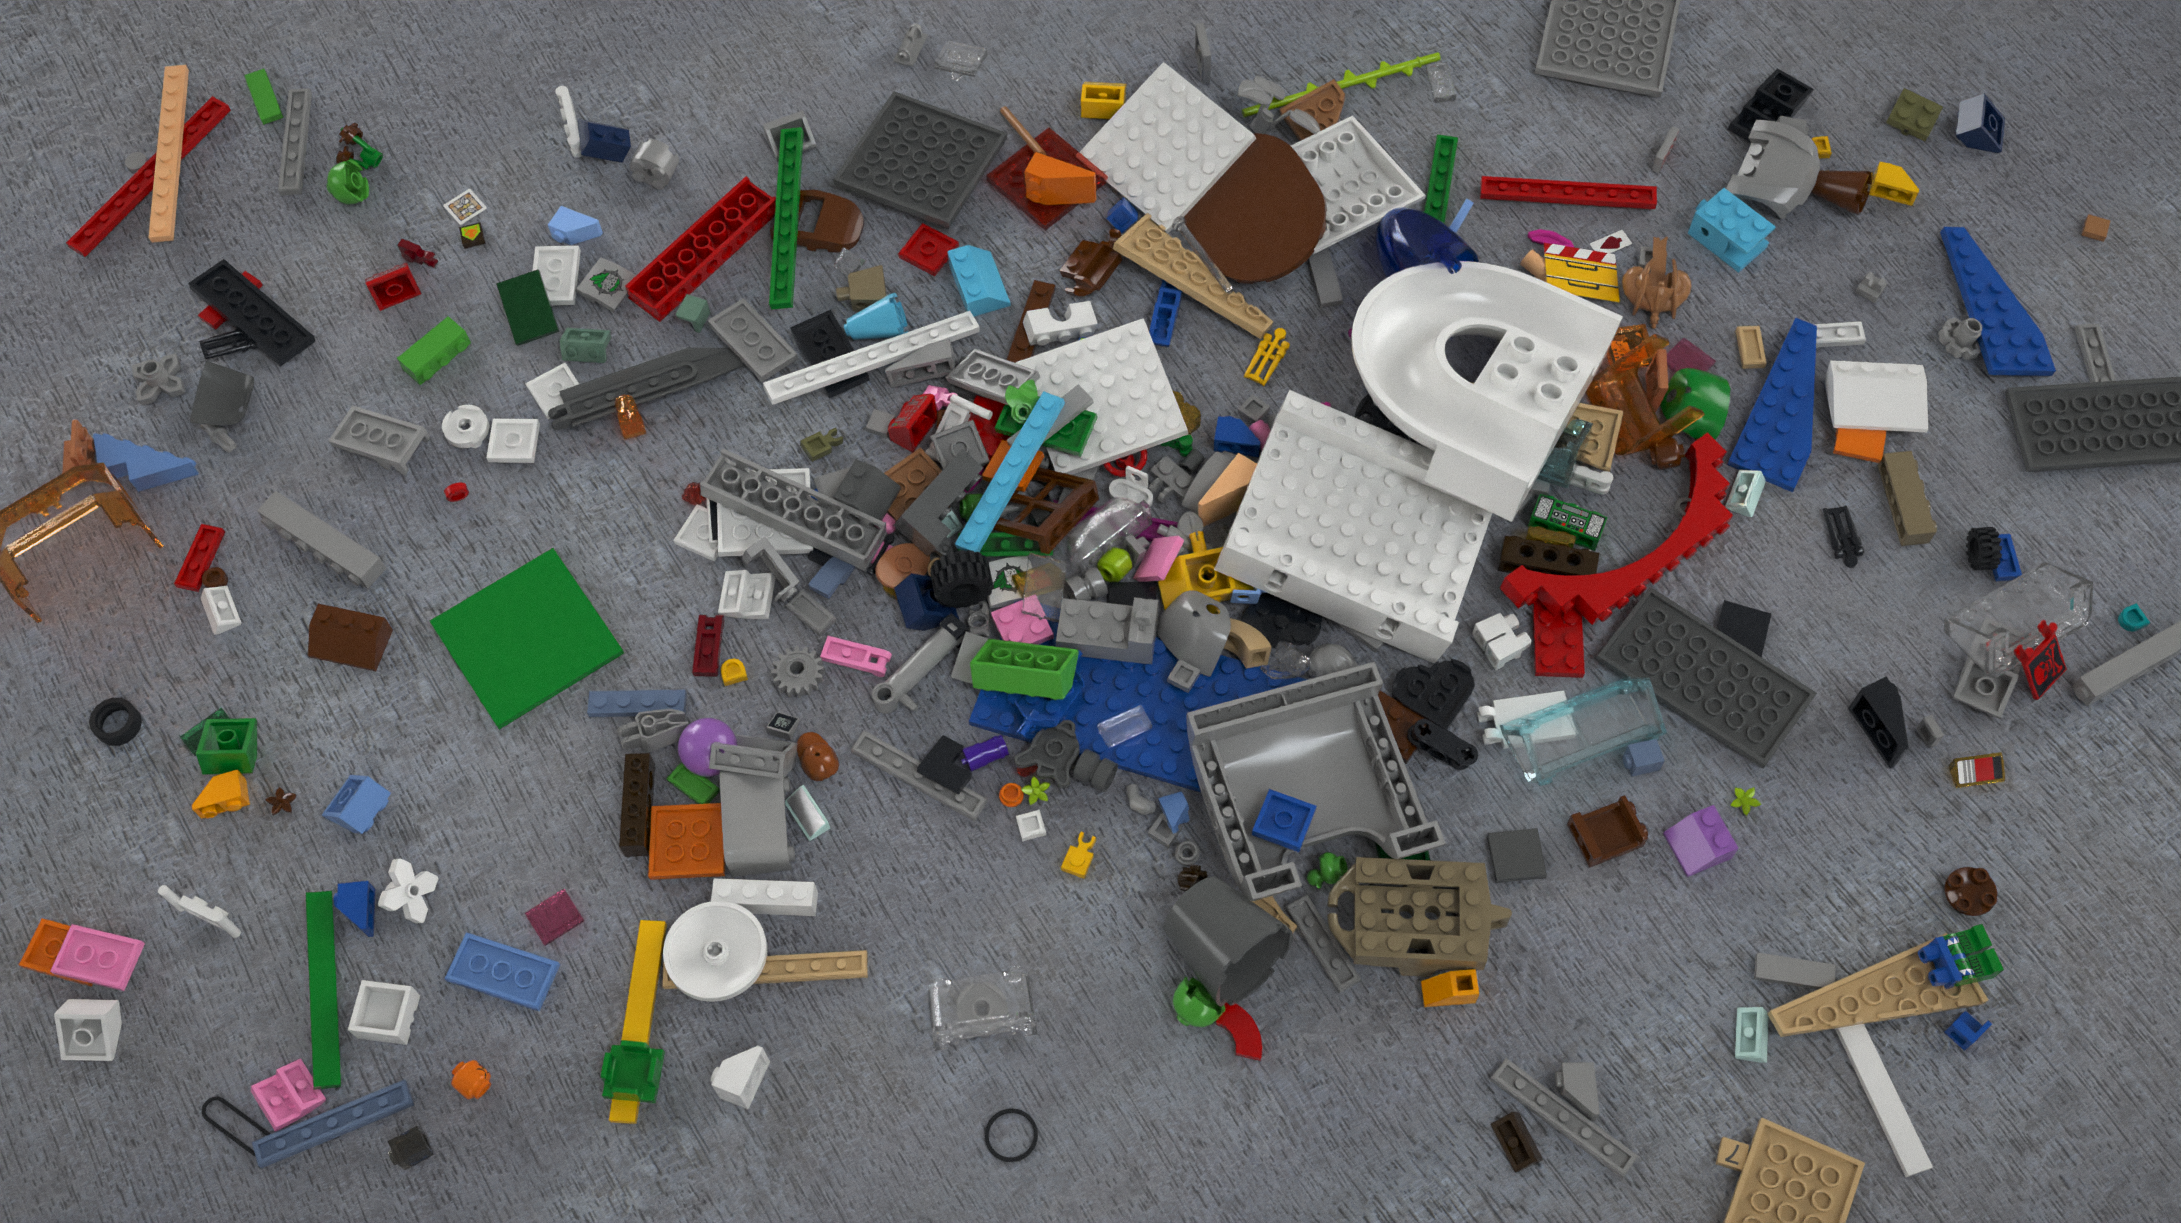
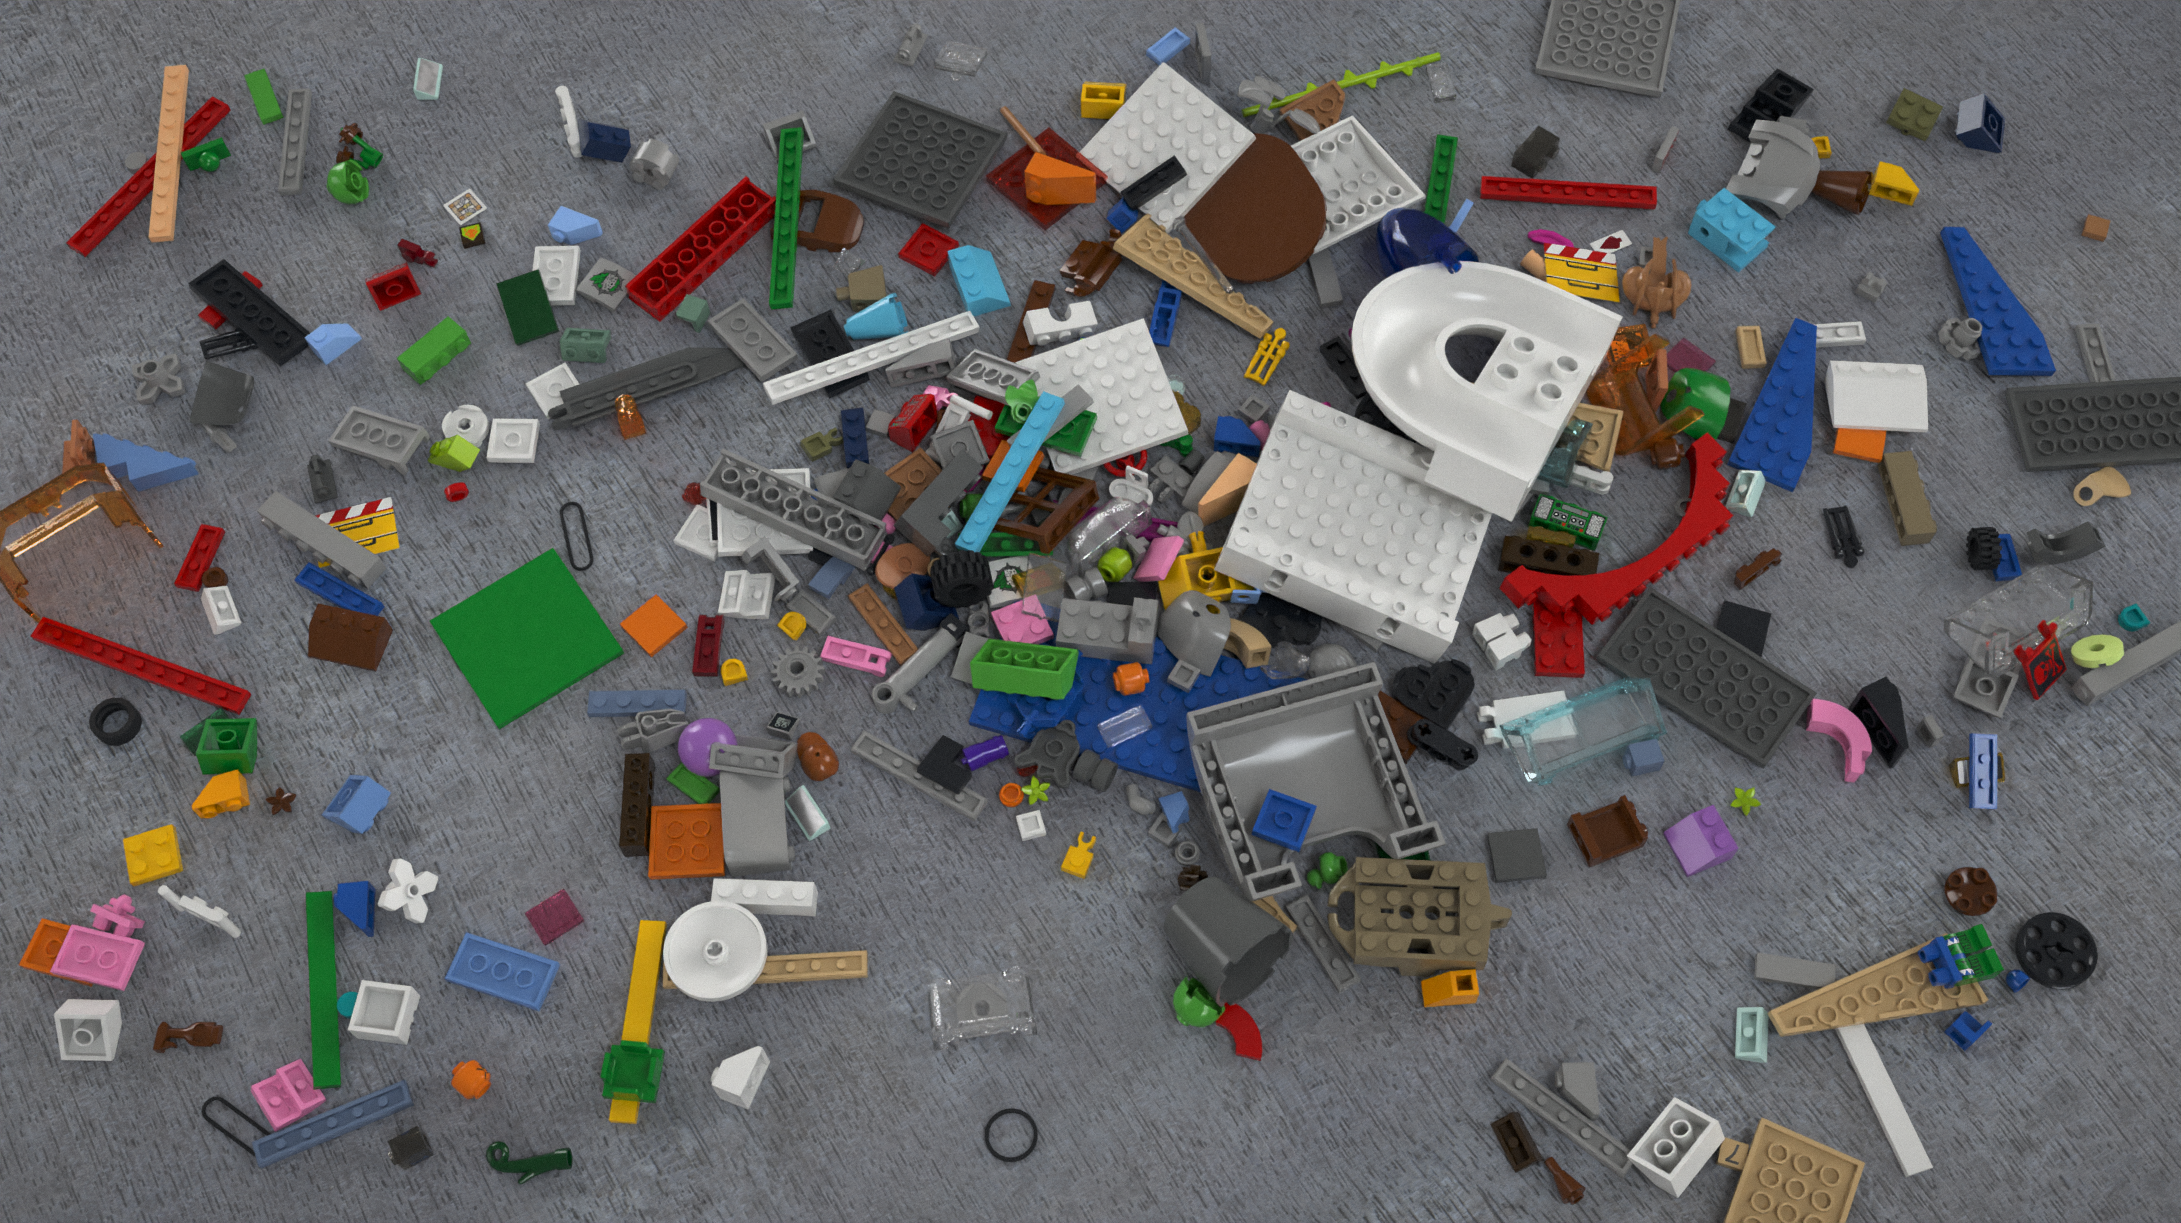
(118, 913): none -> bright pink hips
(141, 665): none -> red plate
(152, 855): none -> yellow plate
(197, 1034): none -> reddish brown piece
(206, 155): none -> green tile
(321, 479): none -> dark grey hinge
(332, 340): none -> light blue slope
(337, 591): none -> blue tile
(346, 1004): none -> teal tile
(366, 524): none -> sticker
(427, 79): none -> flat silver slope
(453, 453): none -> lime slope
(534, 1165): none -> dark green plant
(567, 539): none -> black piece
(653, 625): none -> orange tile
(793, 624): none -> yellow tile
(854, 436): none -> dark blue plate
(883, 624): none -> medium nougat tile
(1130, 678): none -> orange head
(1153, 183): none -> black plate
(1168, 46): none -> light blue tile
(1177, 383): none -> clear tile
(1344, 365): none -> black plate
(1536, 152): none -> clear smoke brick
(1569, 1188): none -> reddish brown cone
(1676, 1146): none -> white slope
(1733, 420): none -> clear smoke tile
(1747, 574): none -> reddish brown hinge
(1846, 729): none -> bright pink arch
(1983, 771): none -> tile
(2017, 980): none -> blue hinge
(2048, 957): none -> black wedge
(2066, 545): none -> dark grey arch
(2097, 650): none -> yellowish green tile
(2103, 483): none -> tan piece

